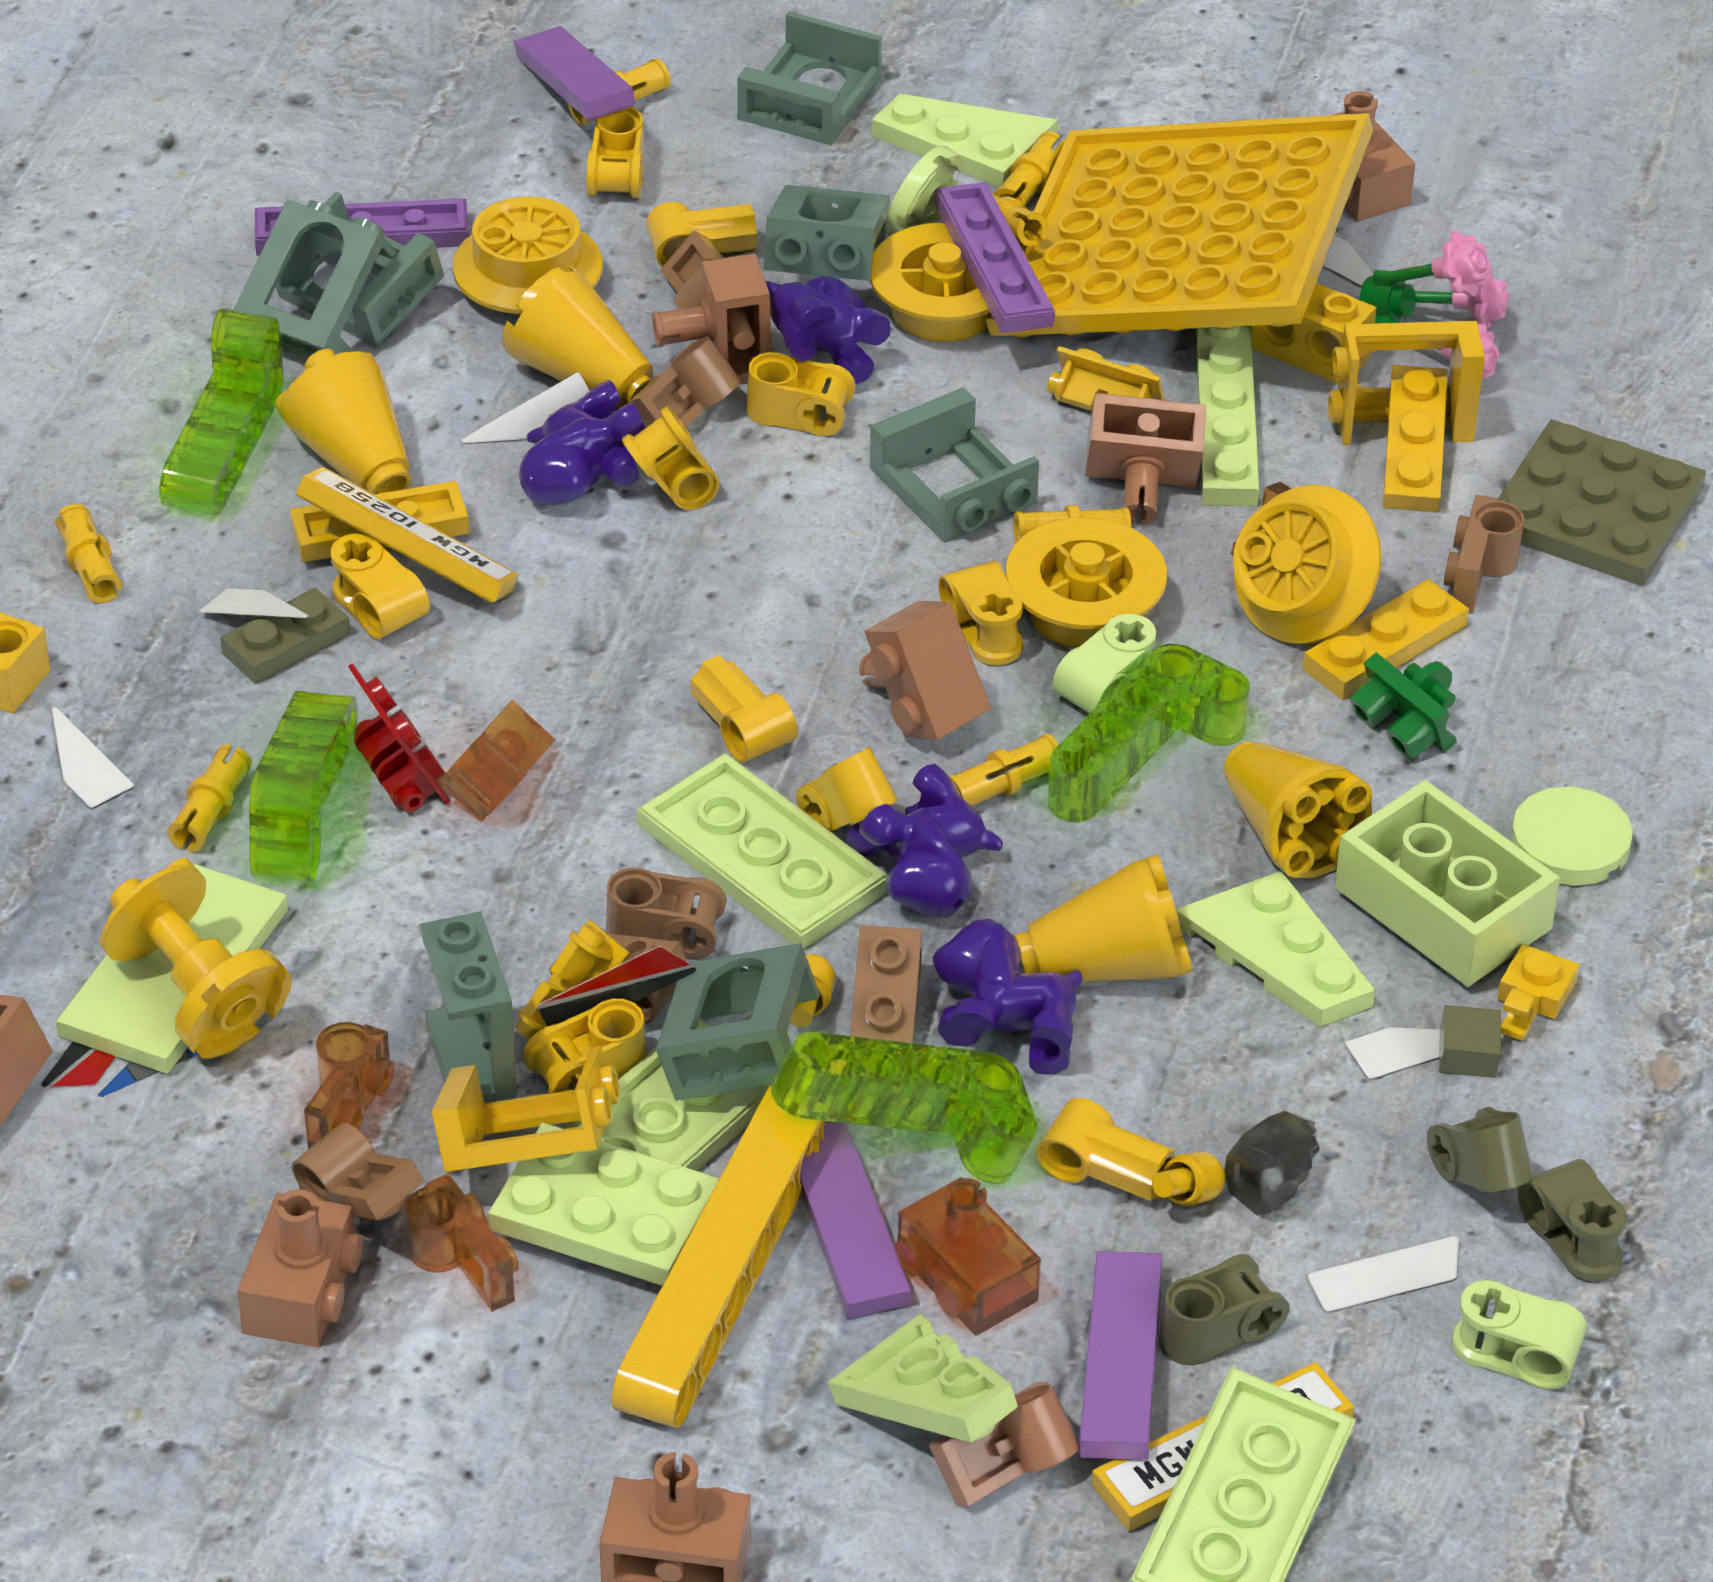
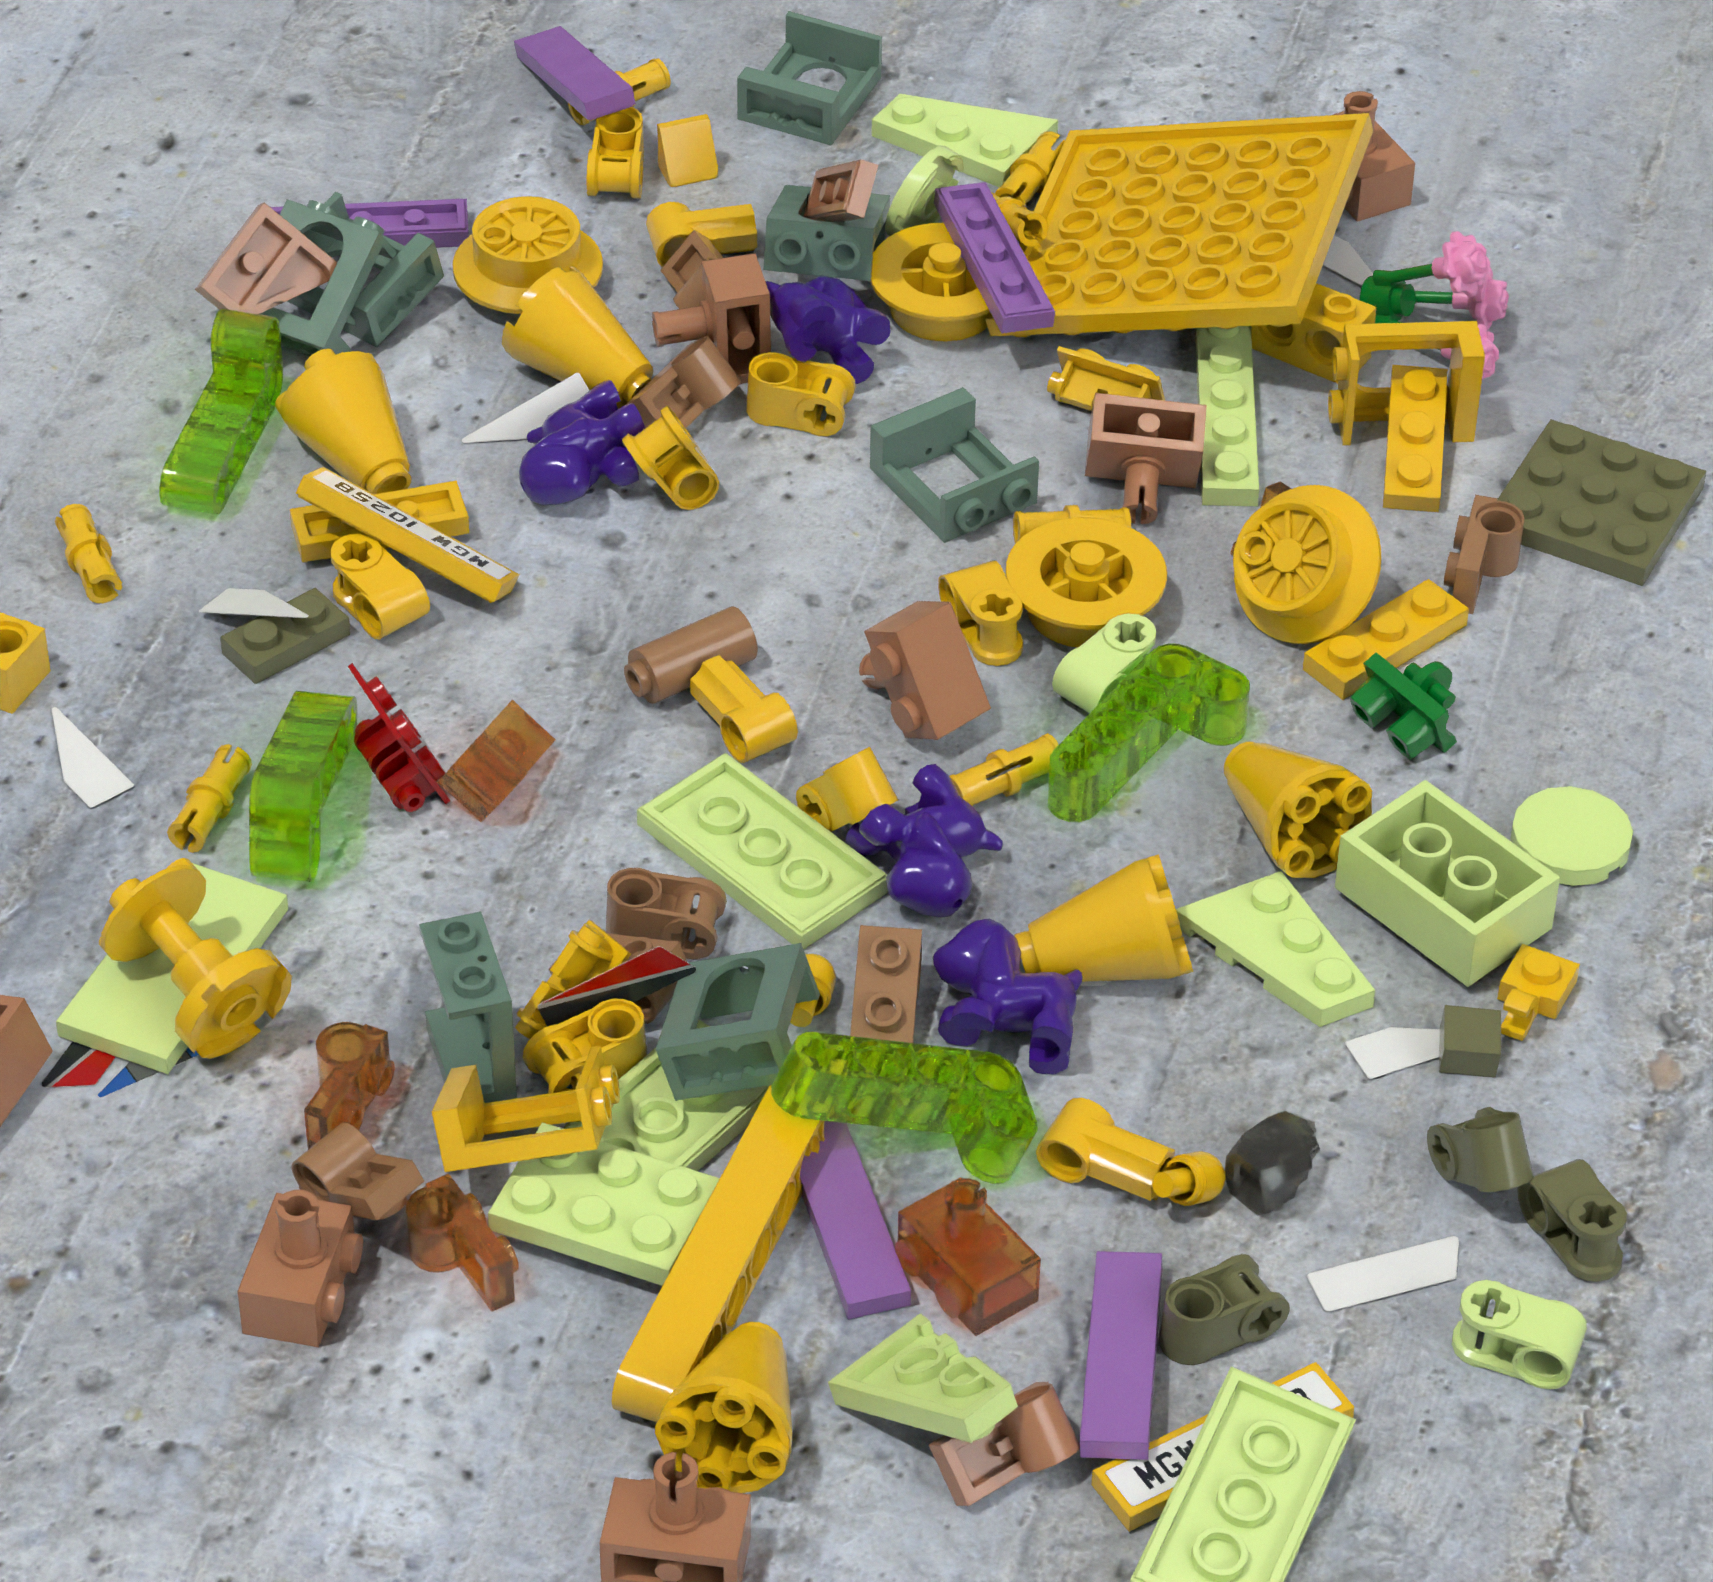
(265, 265): none -> nougat wing
(669, 662): none -> medium nougat brick
(686, 151): none -> yellow slope
(733, 1412): none -> yellow cone
(841, 191): none -> nougat tile

